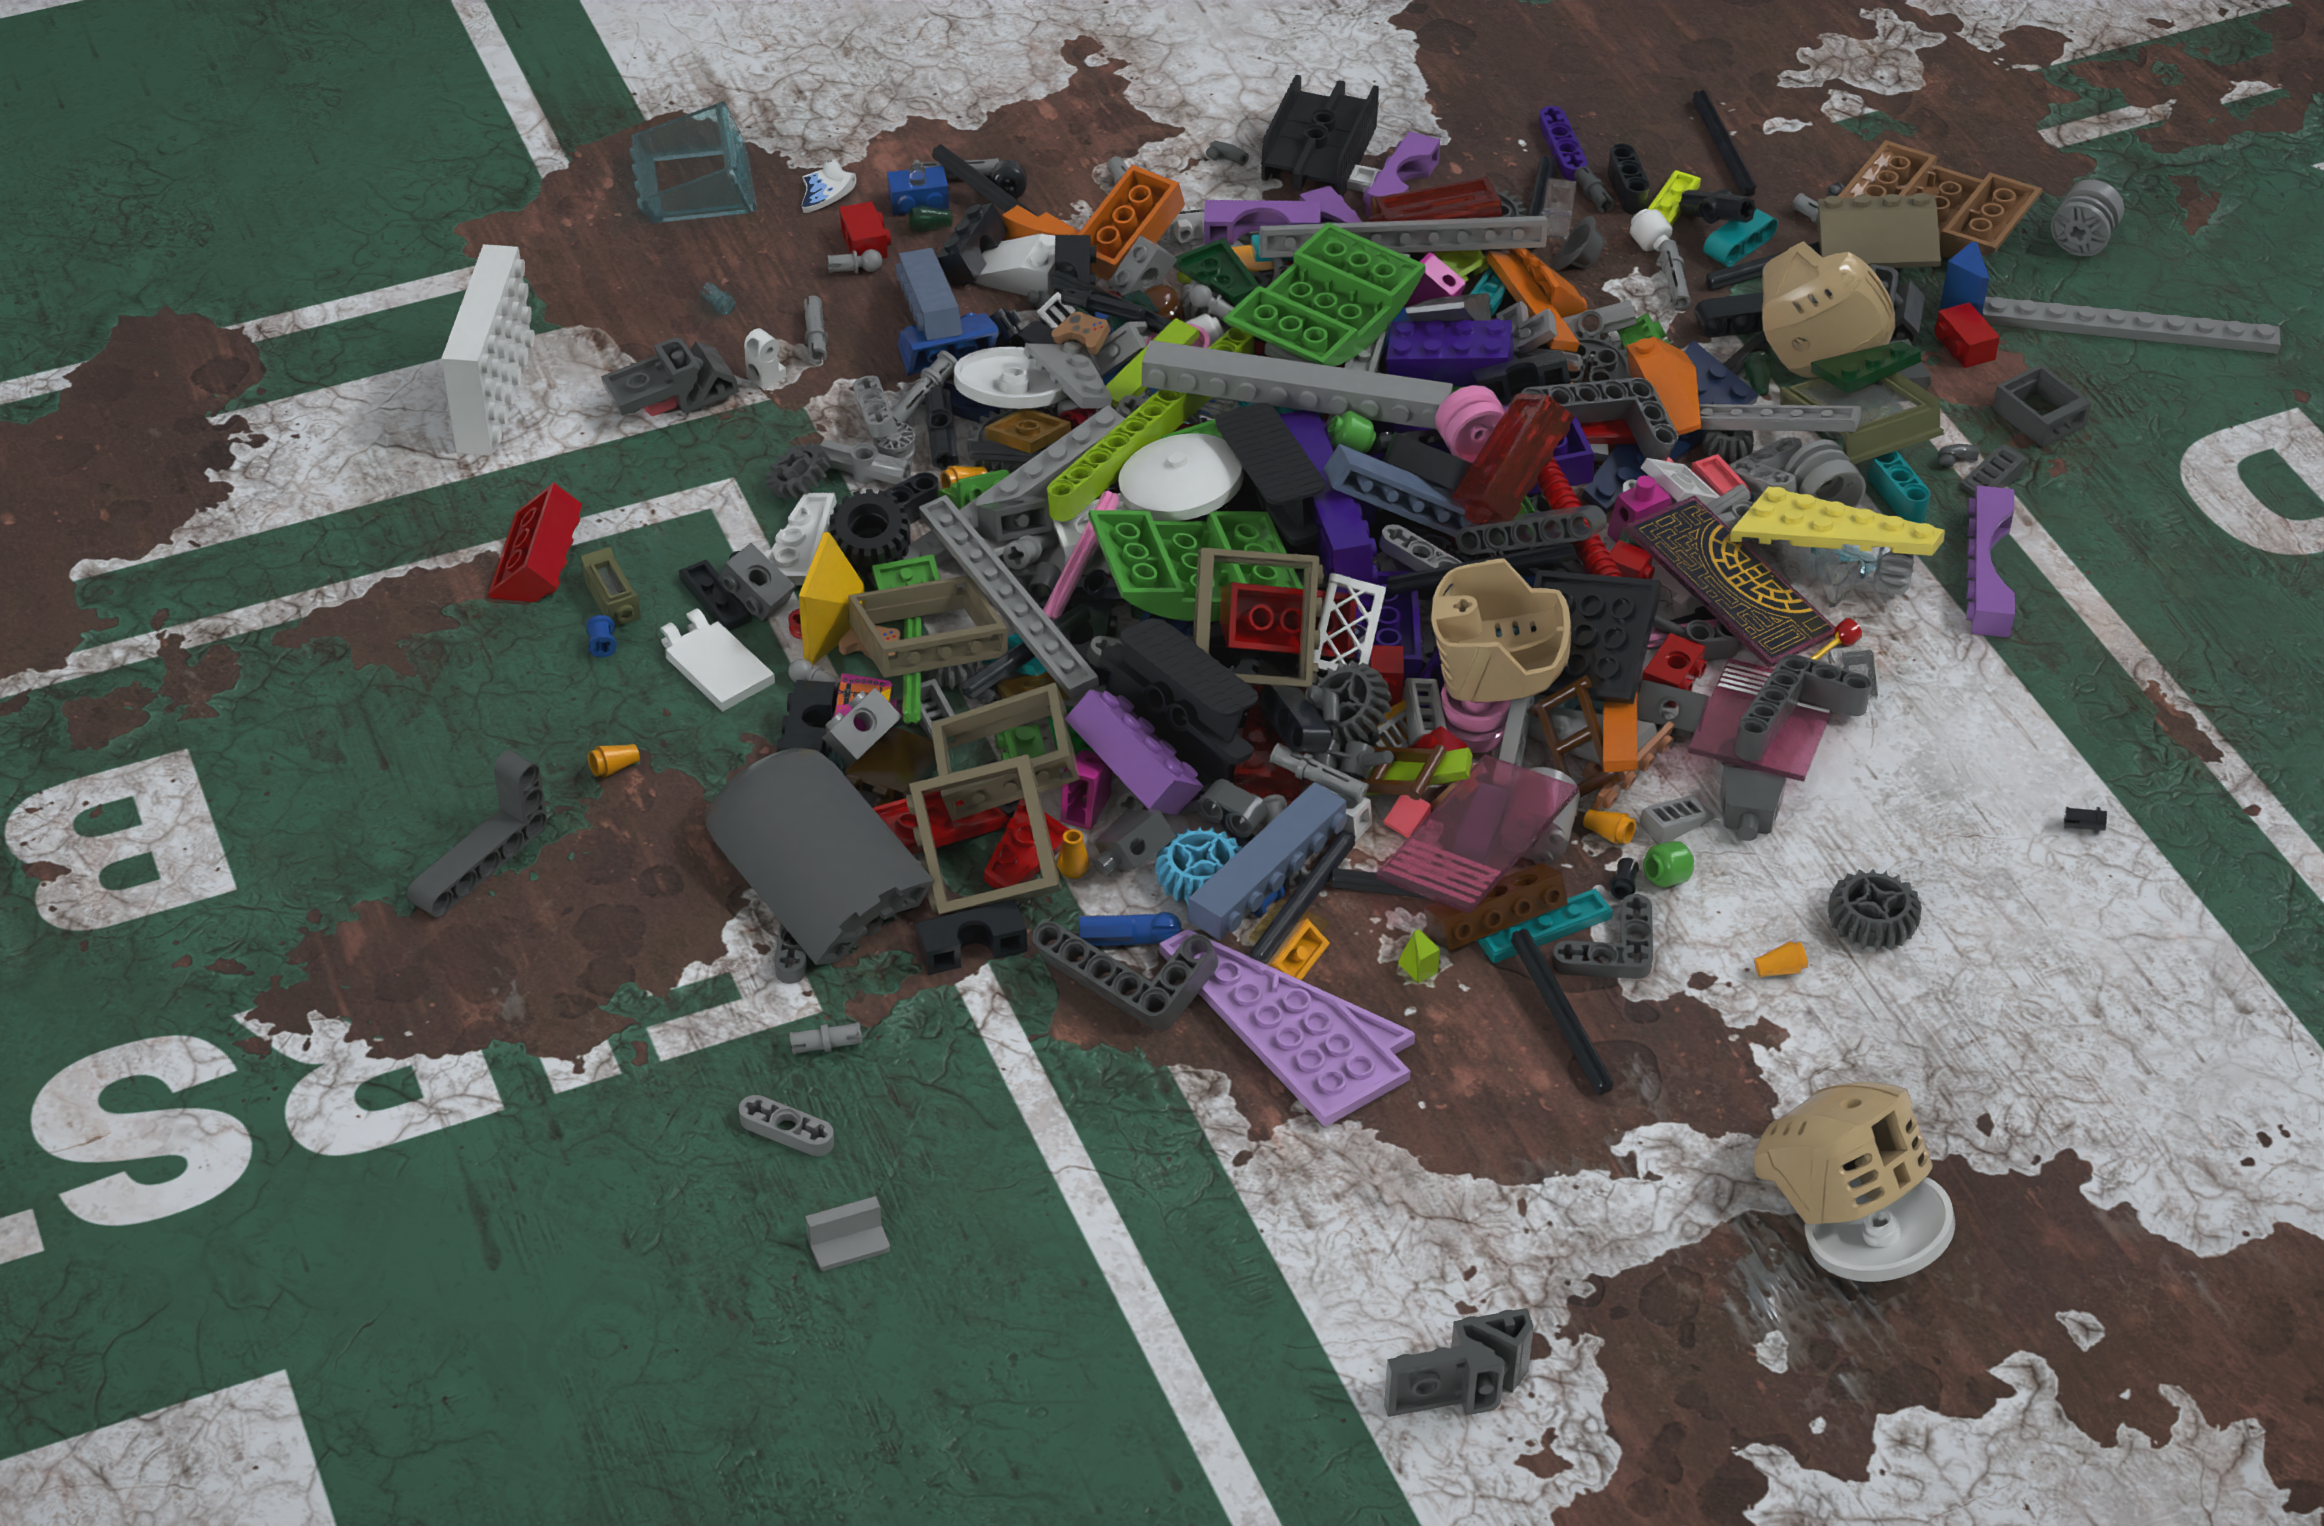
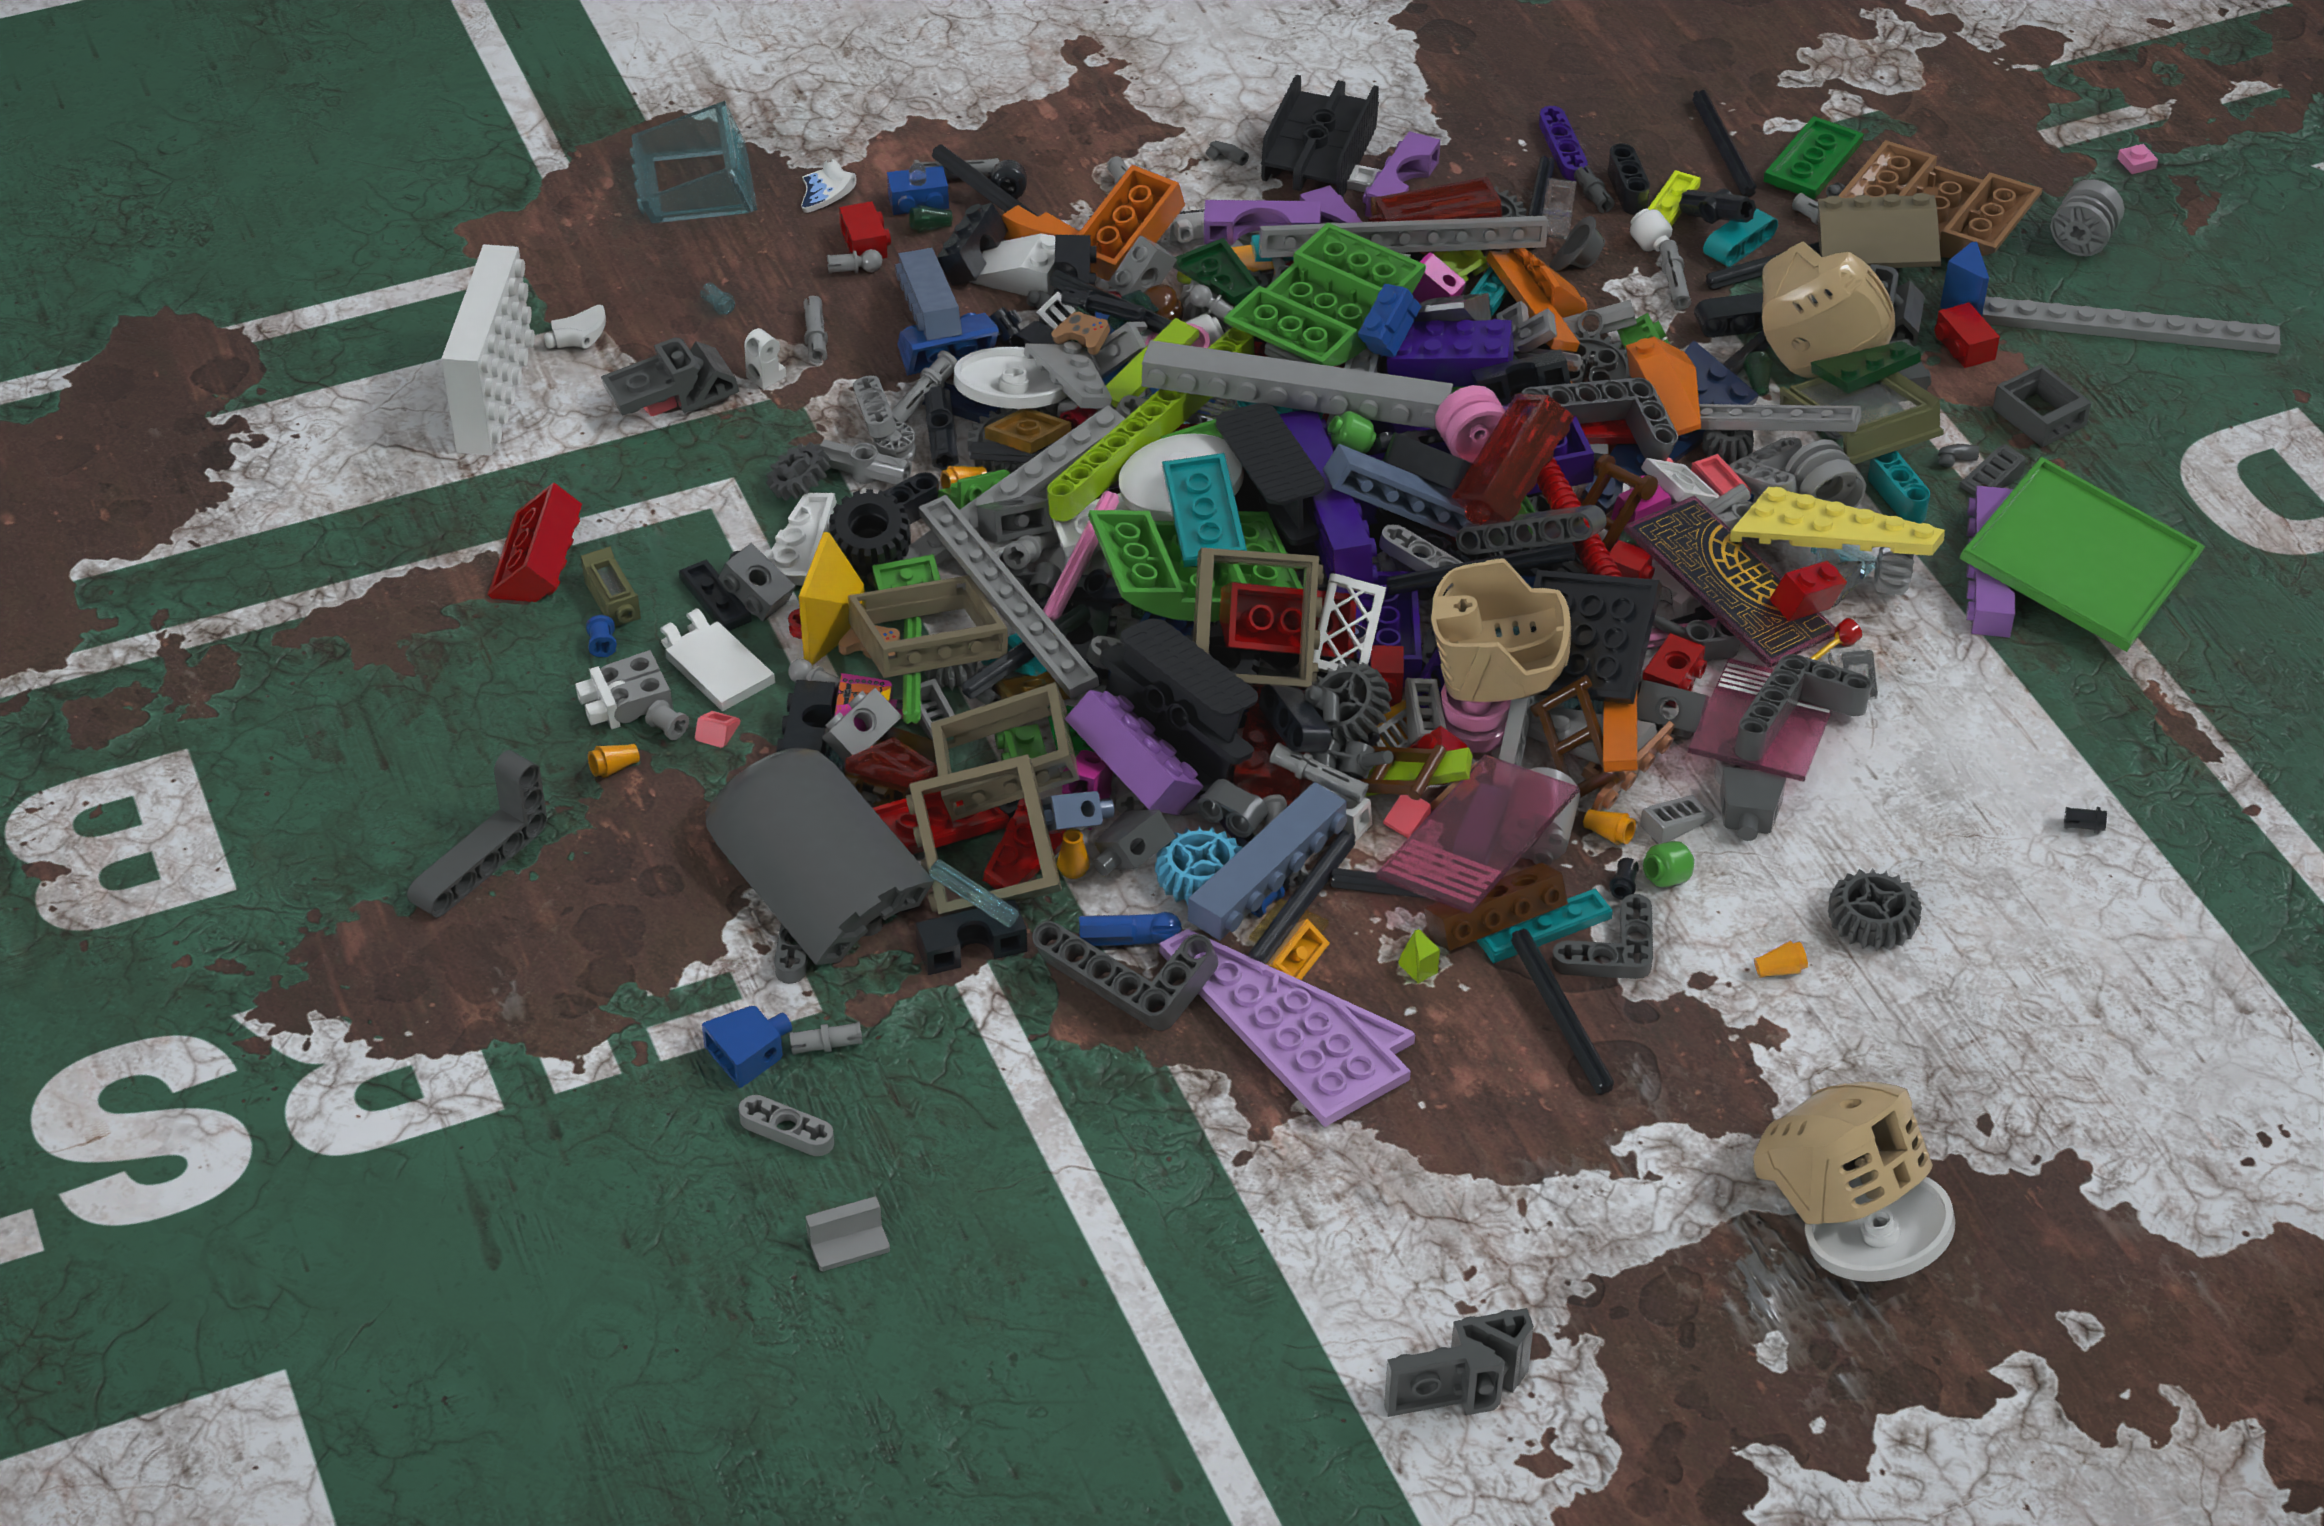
(578, 330): none -> white arm
(623, 690): none -> light grey hips
(666, 719): none -> light grey bush
(716, 728): none -> coral slope
(745, 1042): none -> blue torso
(892, 763): none -> clear red wing
(974, 893): none -> clear light blue axle
(1076, 811): none -> sand blue torso
(1202, 505): none -> teal tile
(1389, 320): none -> blue brick
(1643, 489): none -> reddish brown piece
(1808, 590): none -> red brick
(1813, 157): none -> green plate
(2082, 553): none -> bright green tile
(2137, 159): none -> bright pink plate

